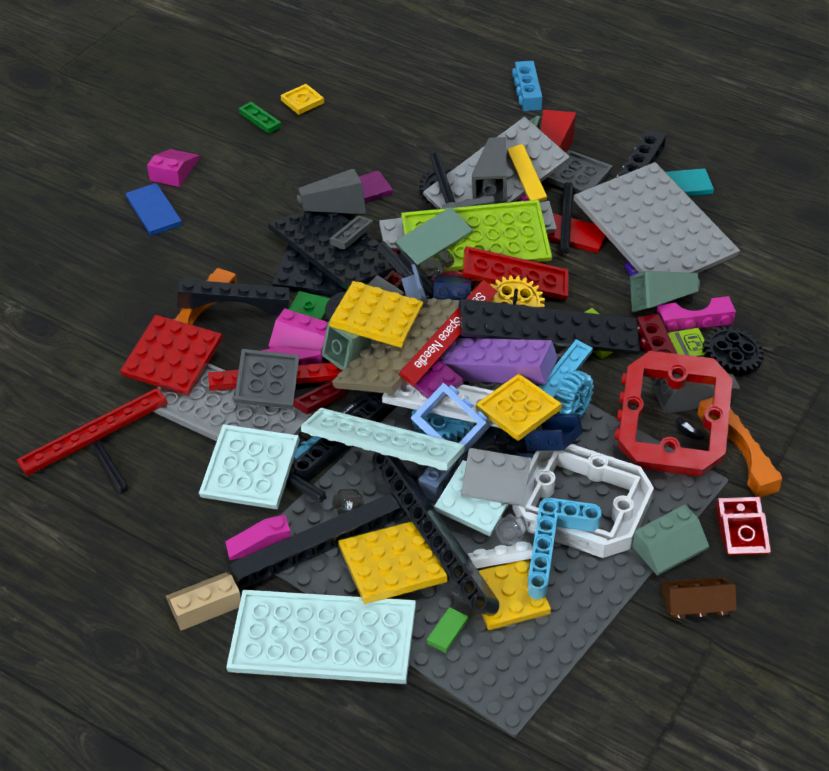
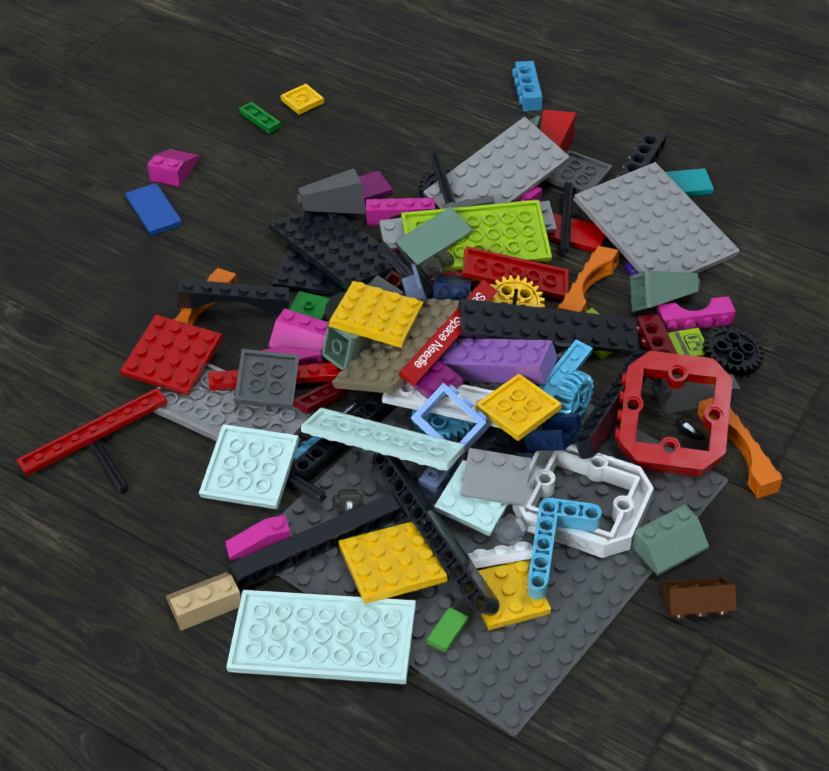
(351, 232): dark grey plate -> none
(386, 208): none -> dark pink arch
(491, 171): dark grey slope -> none
(526, 173): yellow tile -> none
(601, 264): none -> orange arch
(604, 415): none -> black beam
(743, 526): red slope -> none

